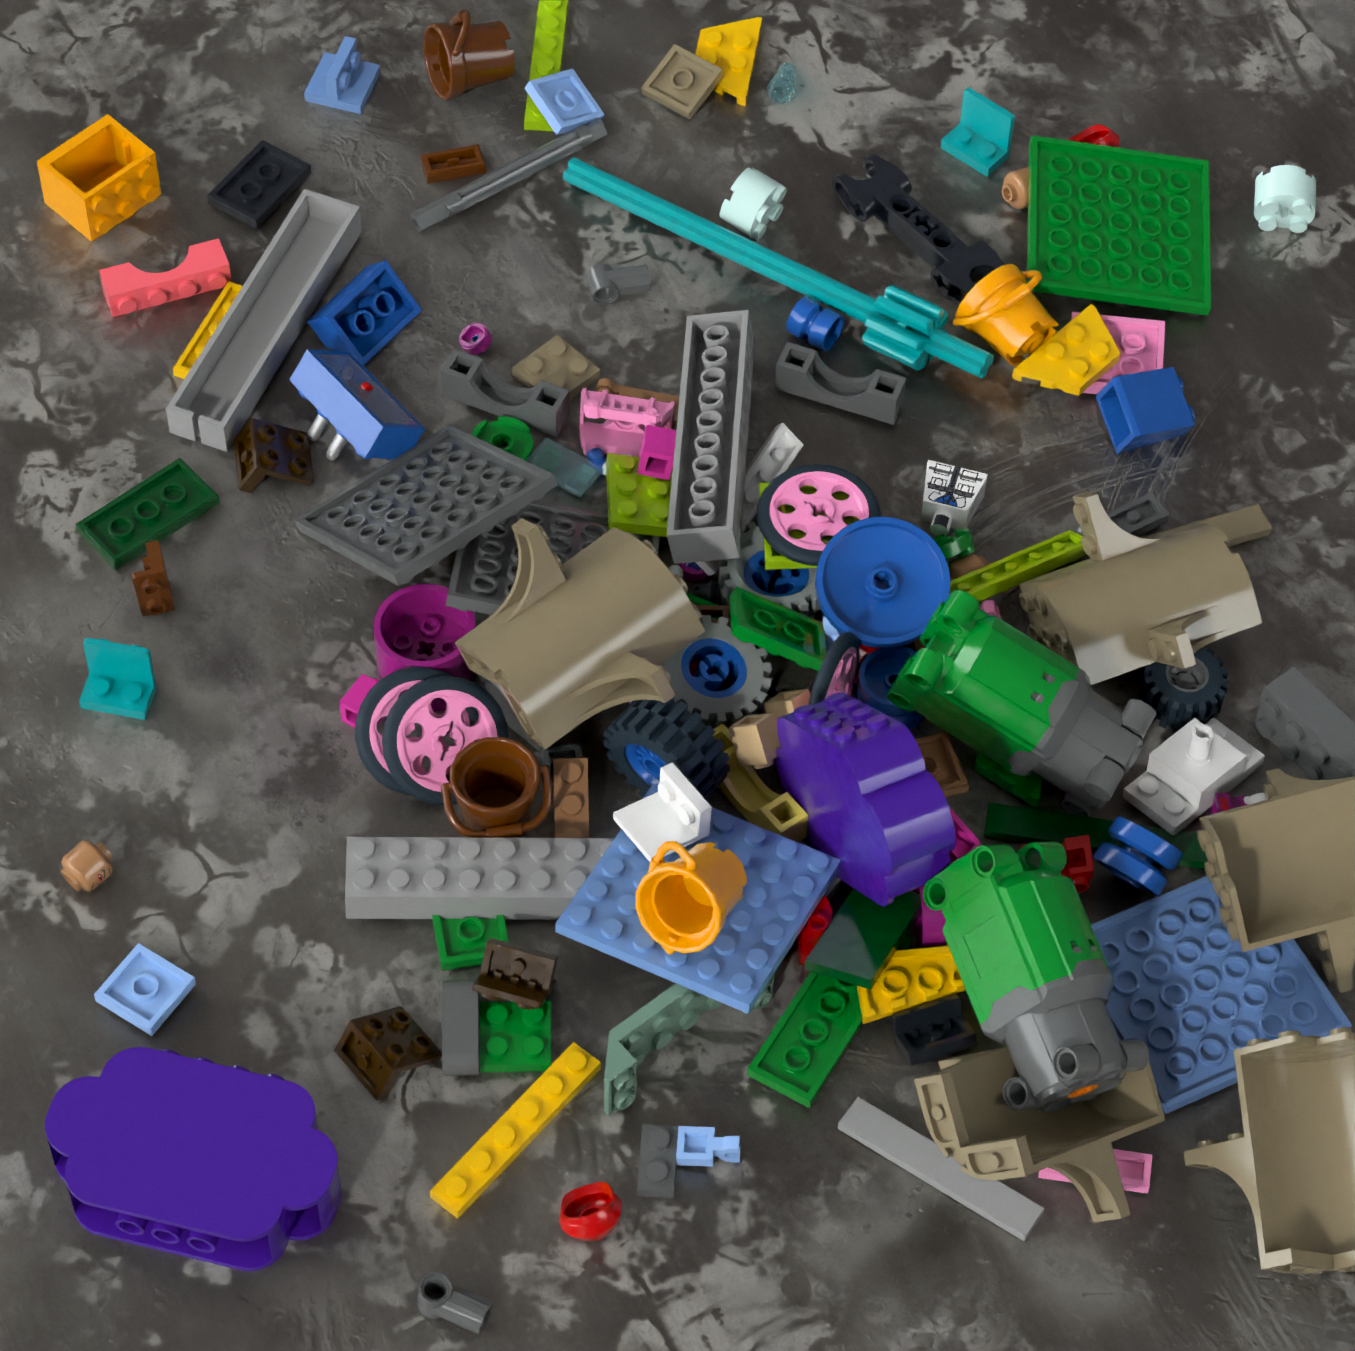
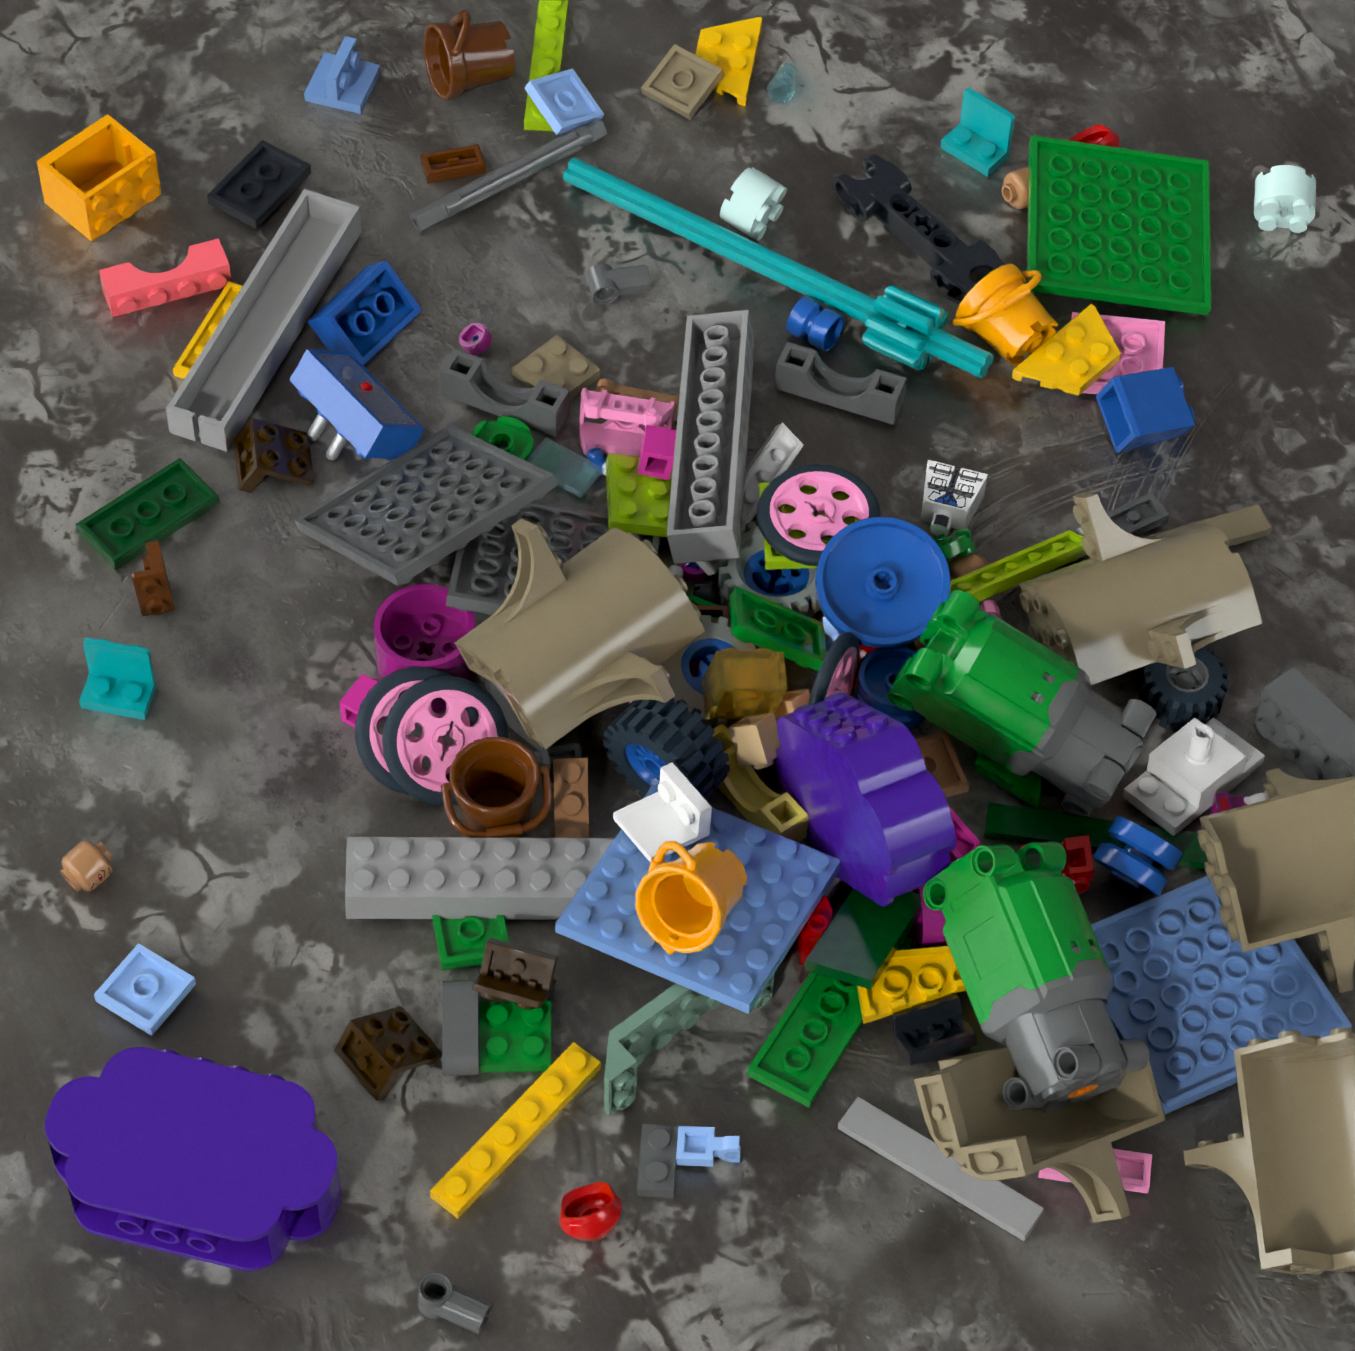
(743, 683): none -> clear yellow brick

